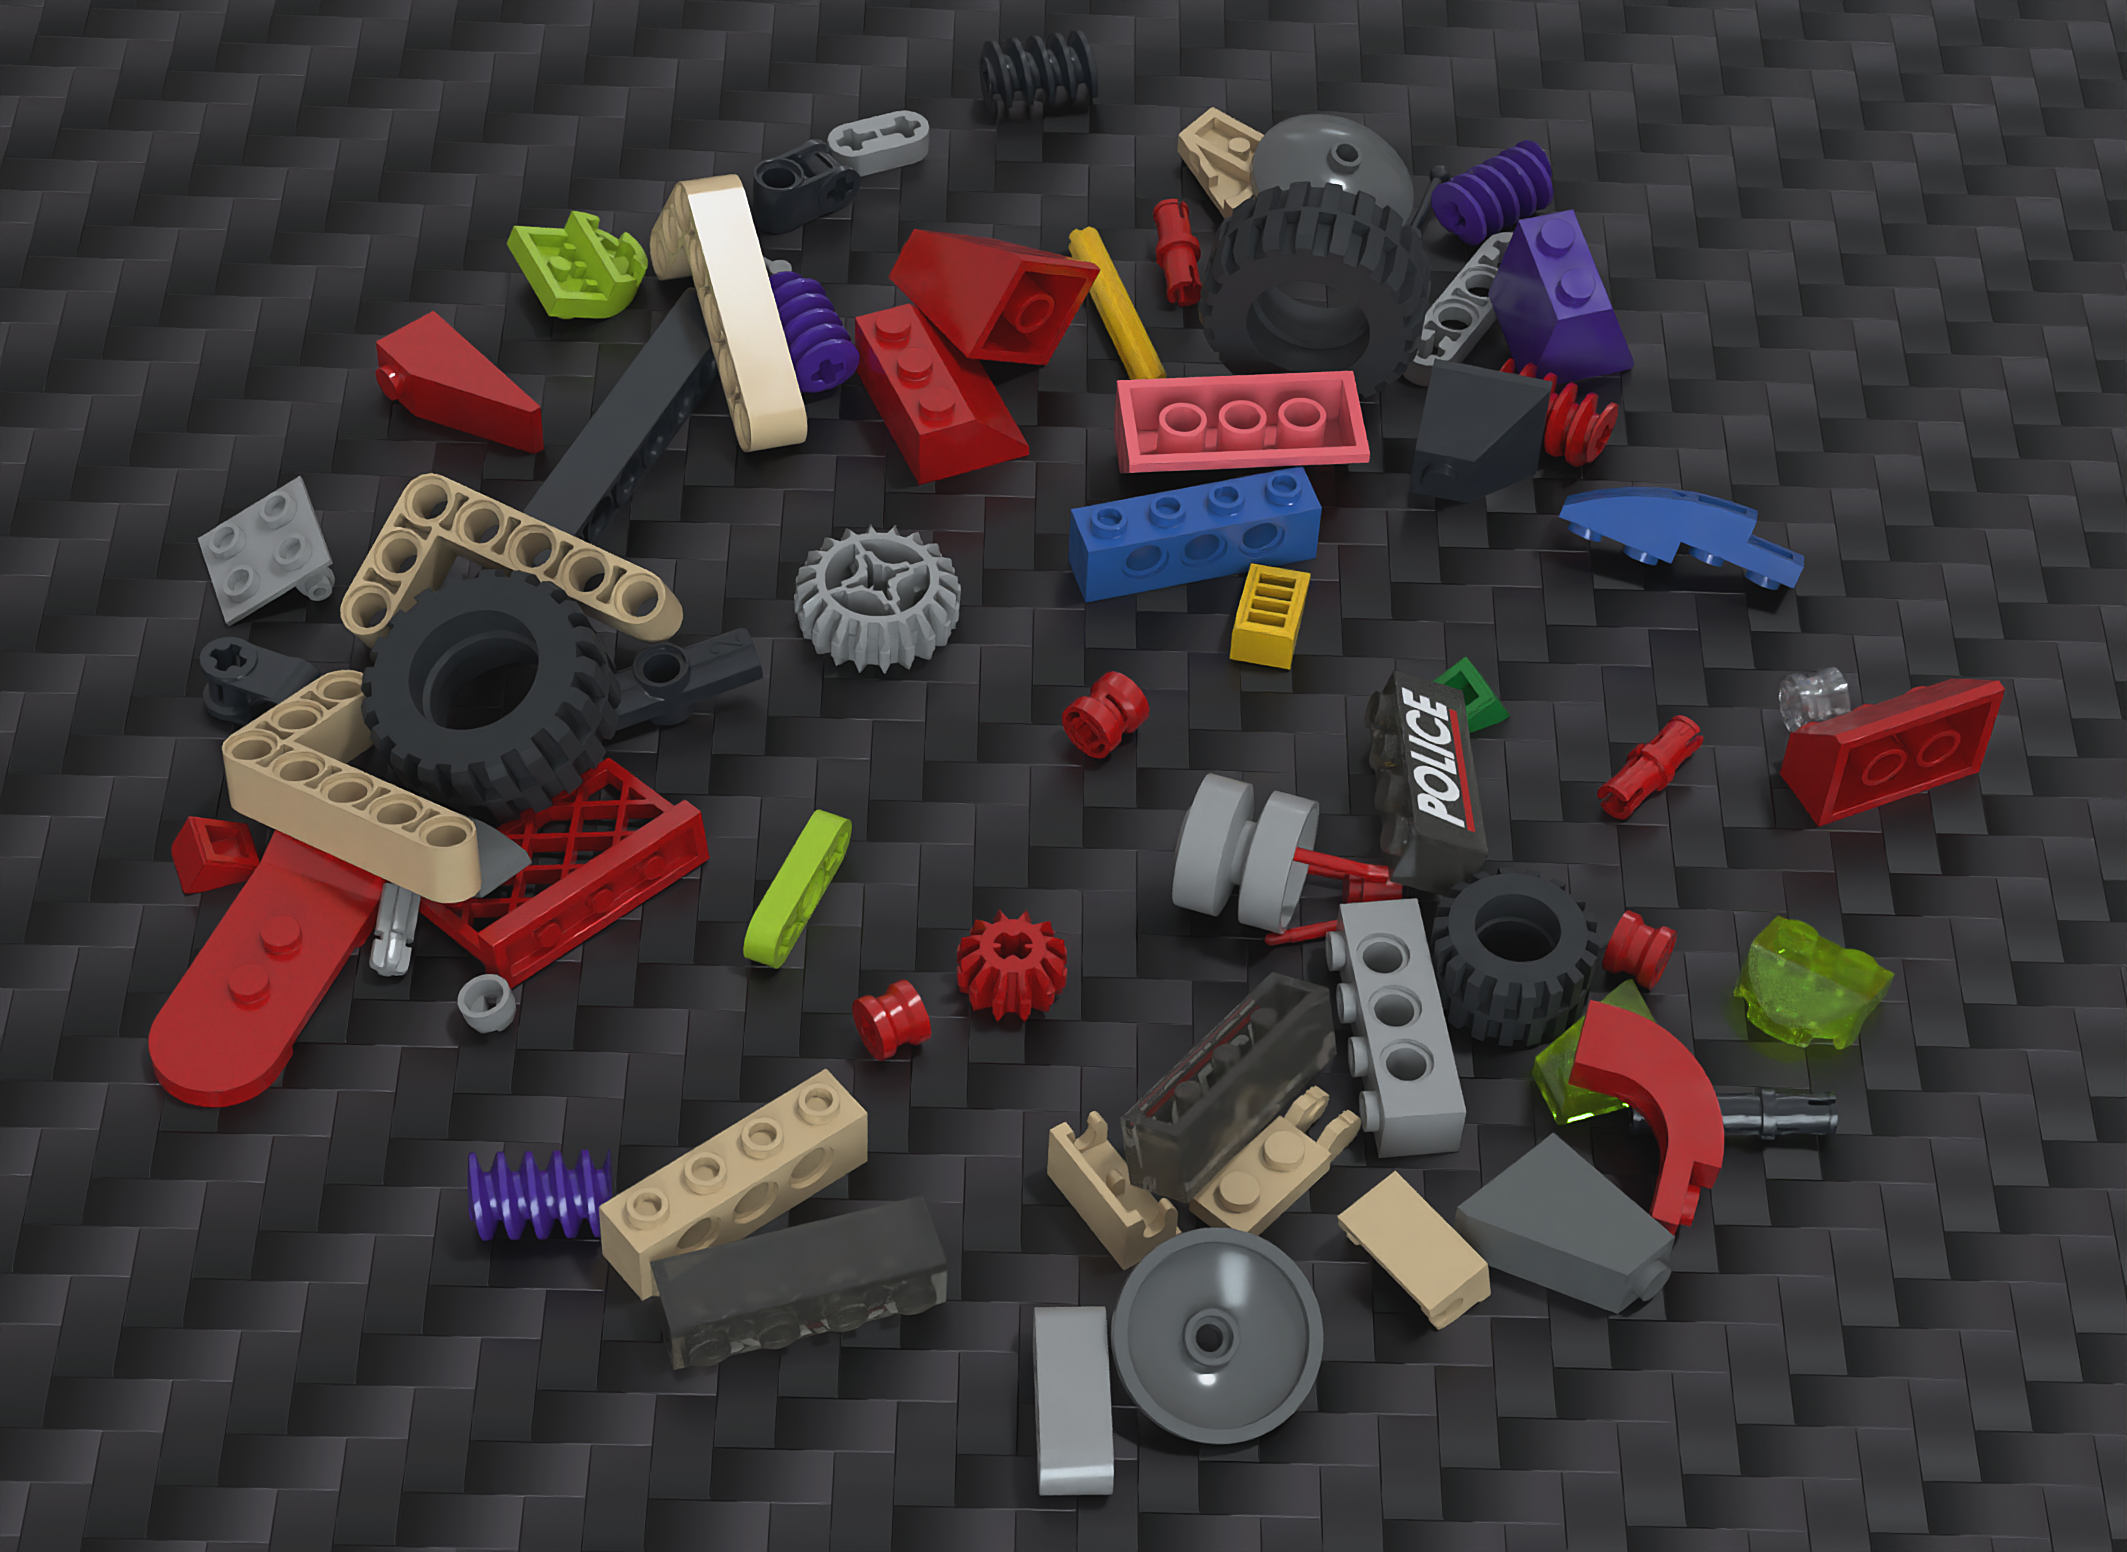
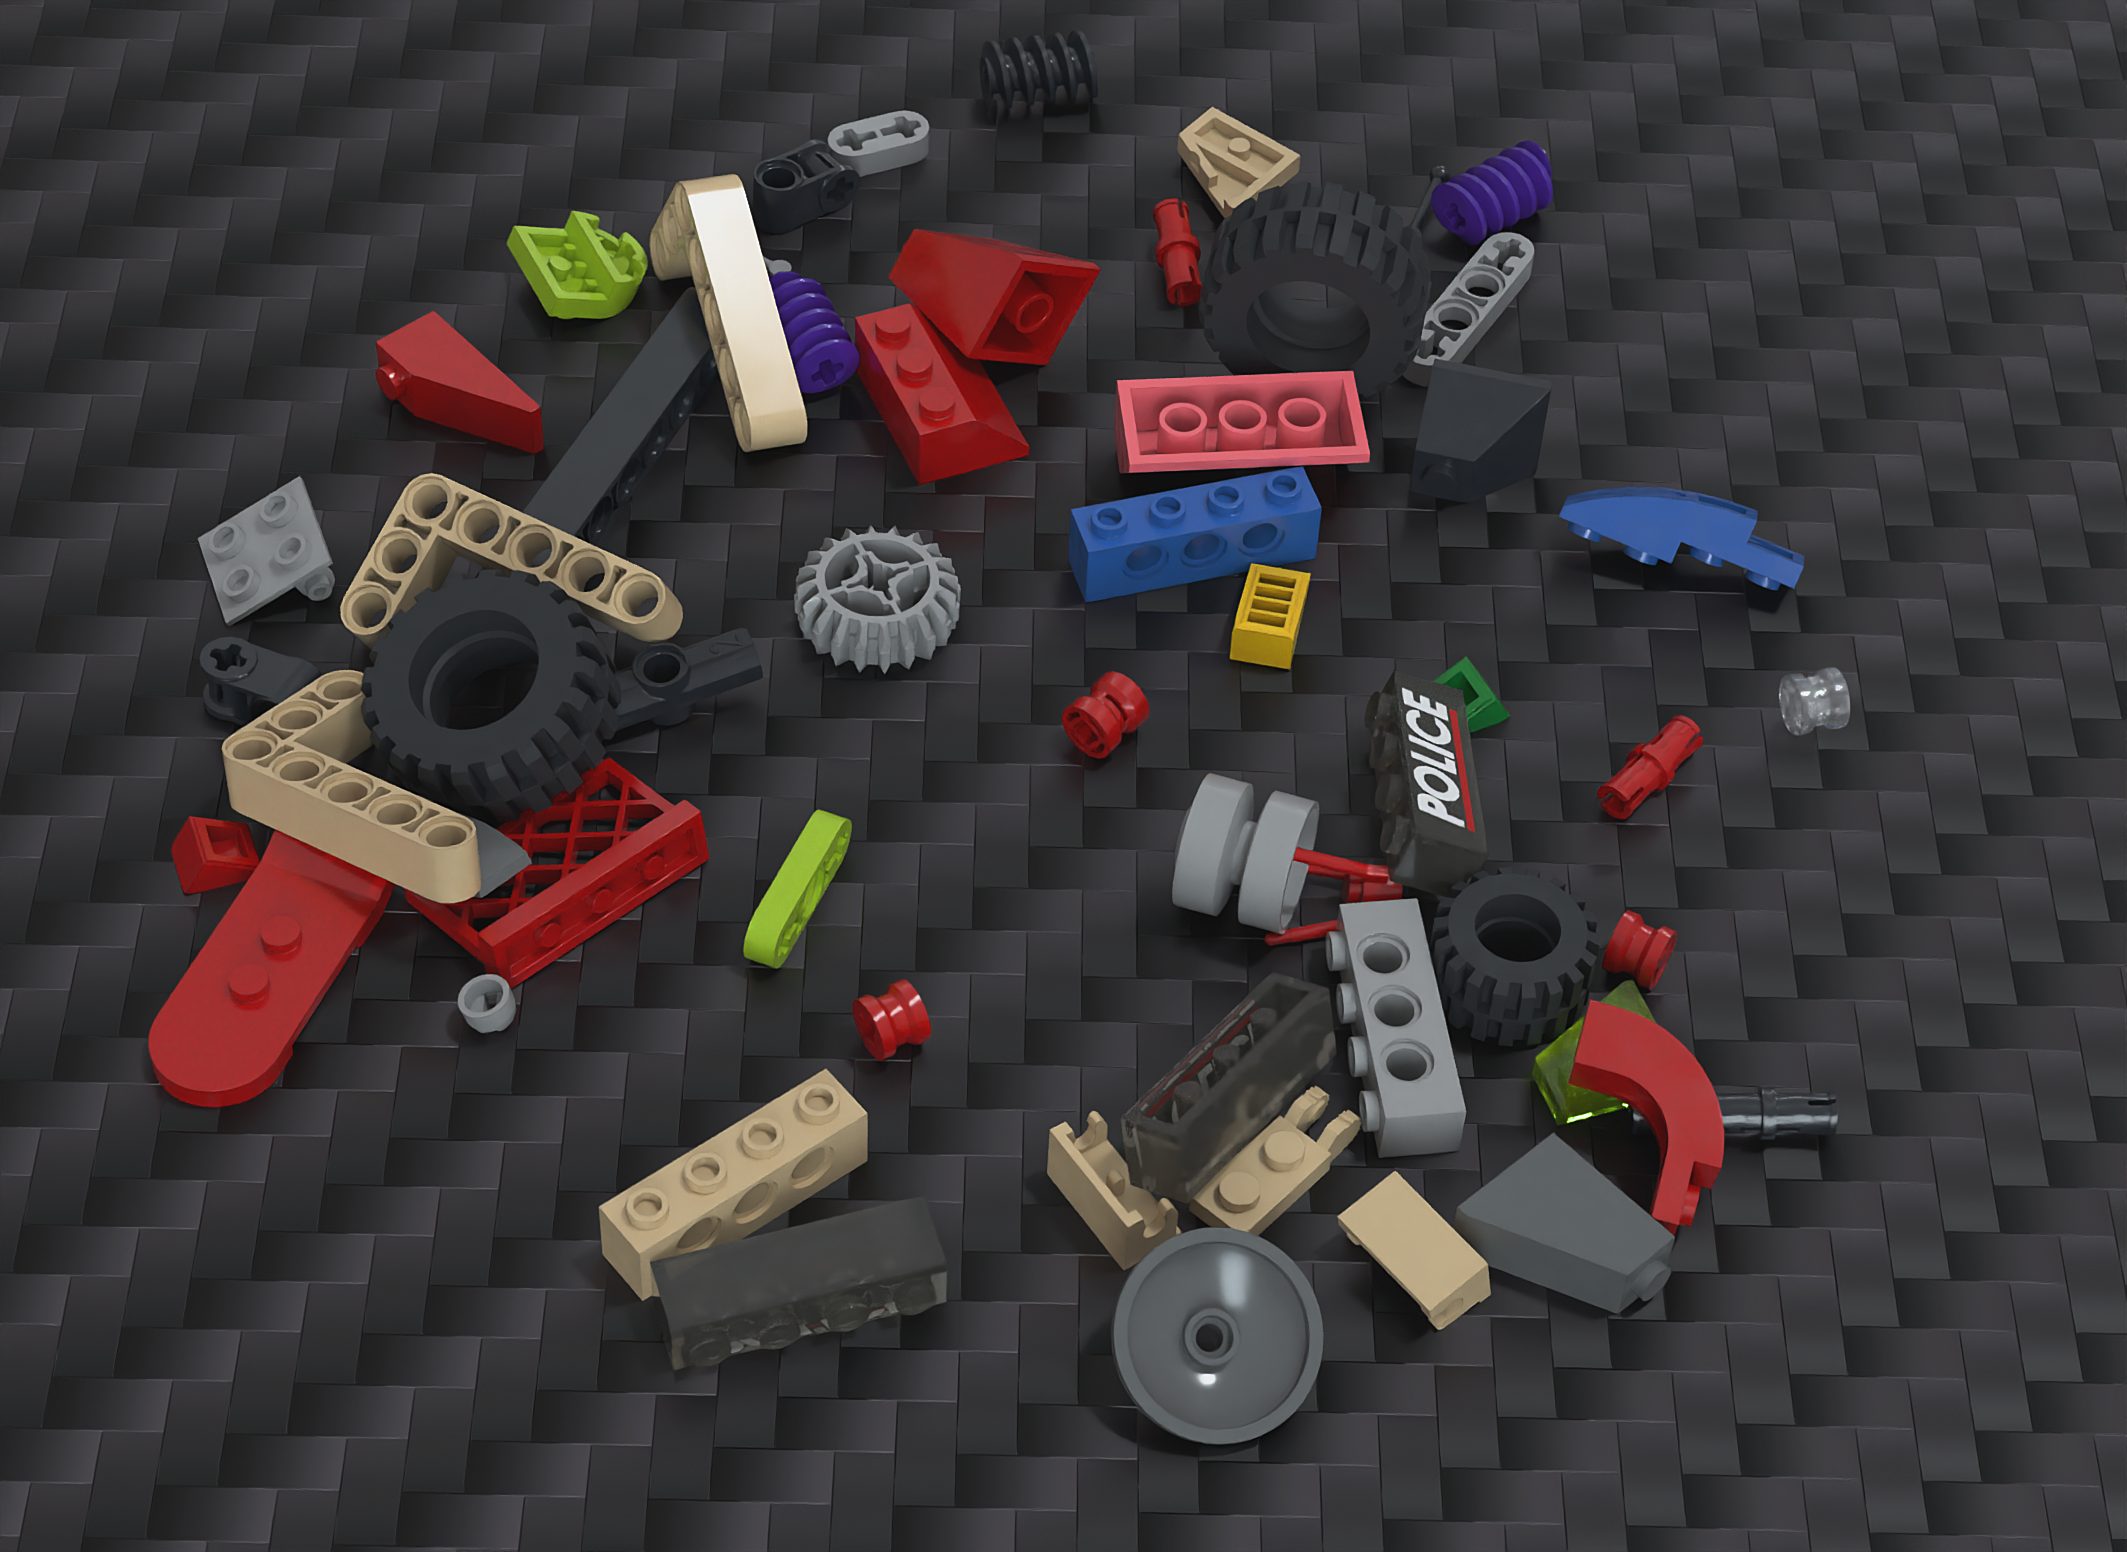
(396, 927): light grey axle -> none
(537, 1194): dark purple piece -> none
(1011, 965): red gear -> none
(1072, 1401): light grey beam -> none
(1117, 308): yellow axle -> none
(1332, 151): dark grey dish -> none
(1556, 303): dark purple slope -> none
(1571, 426): red piece -> none
(1808, 985): clear neon green slope -> none
(1891, 748): red slope -> none

